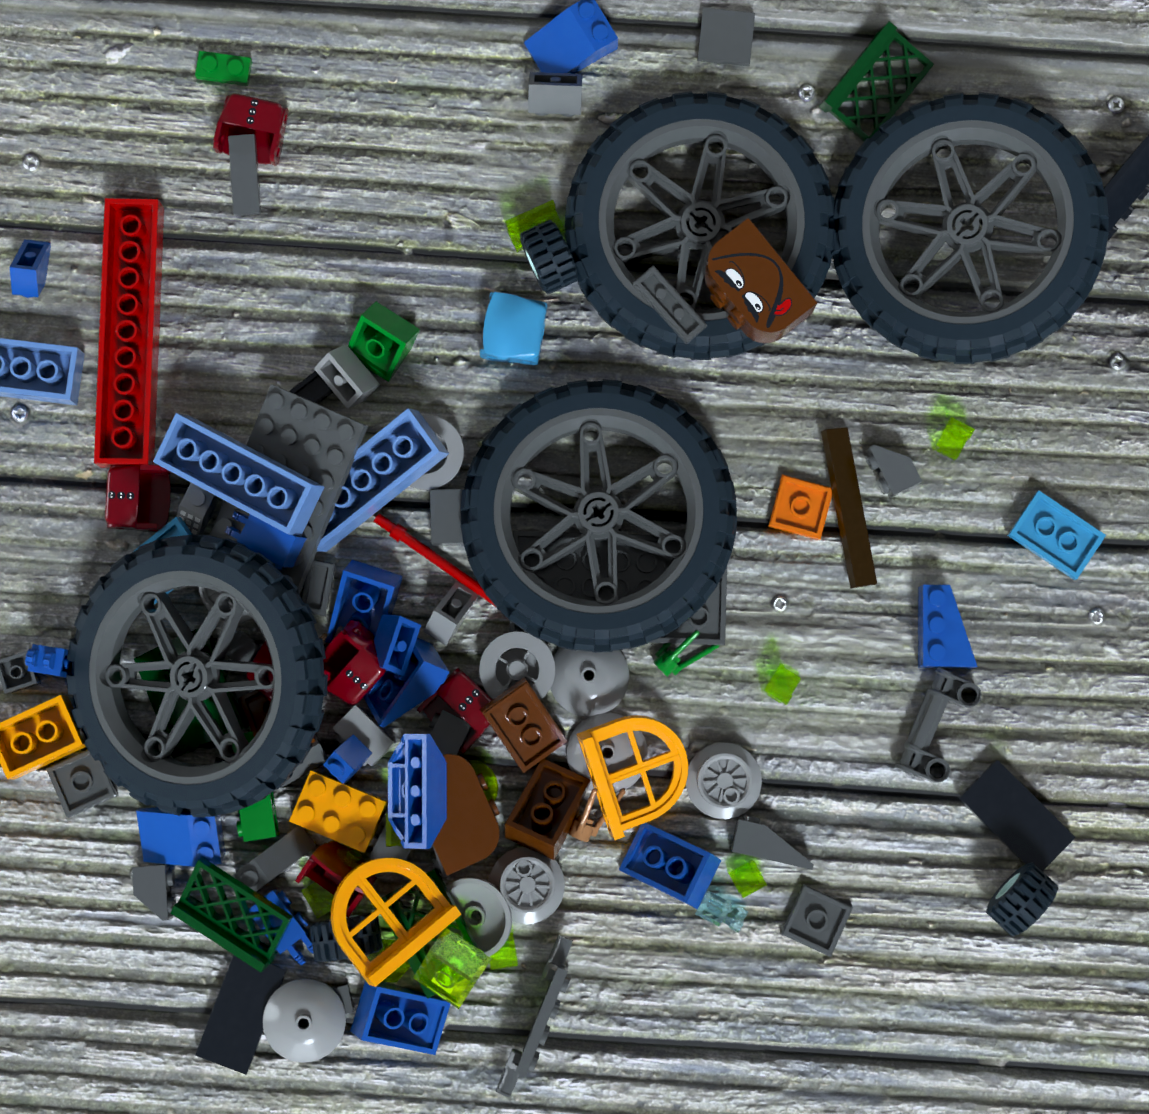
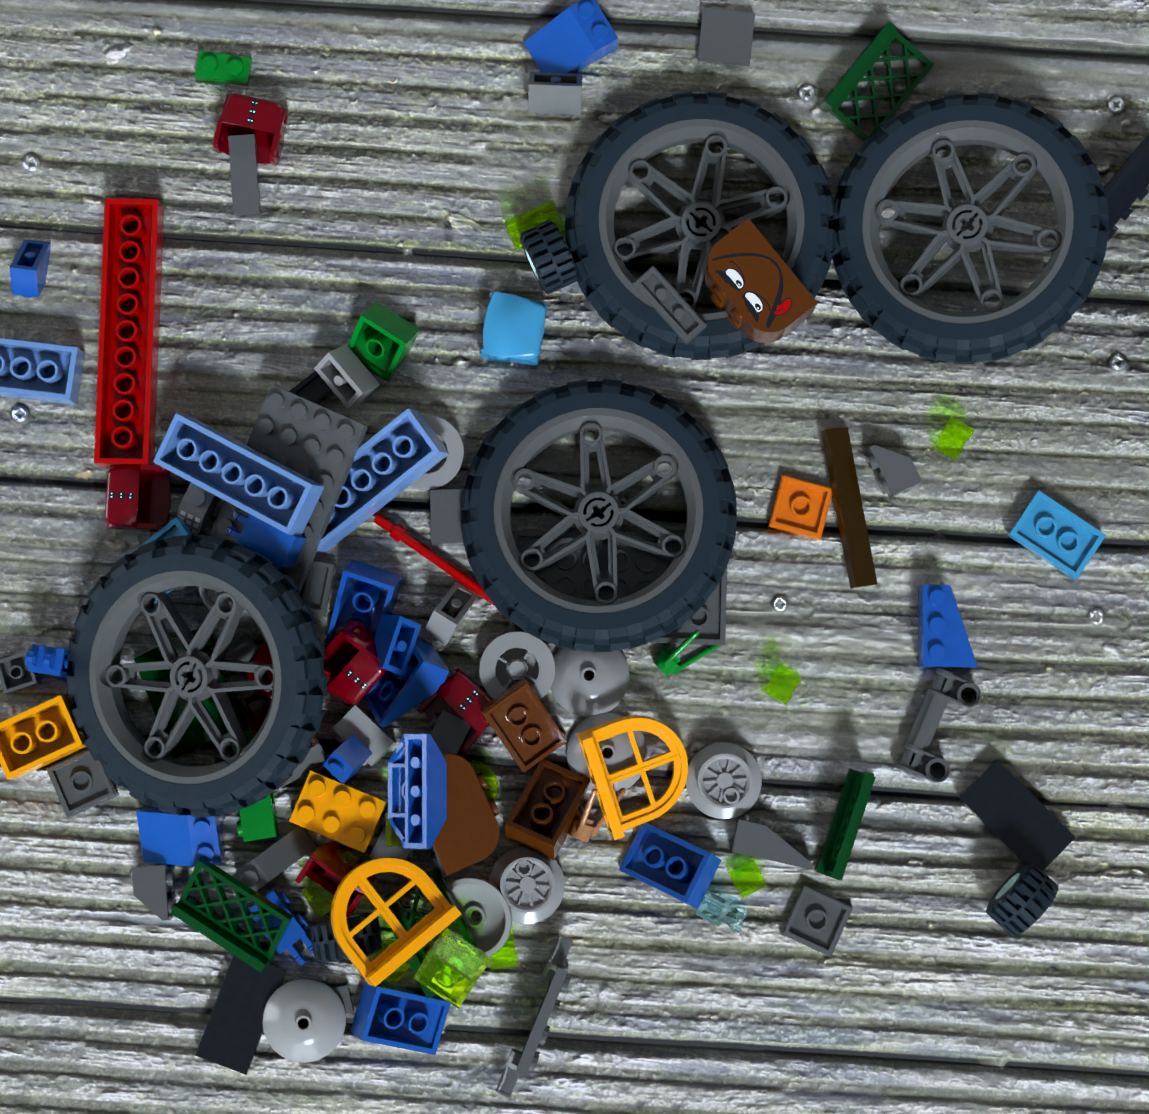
(845, 823): none -> dark green fence

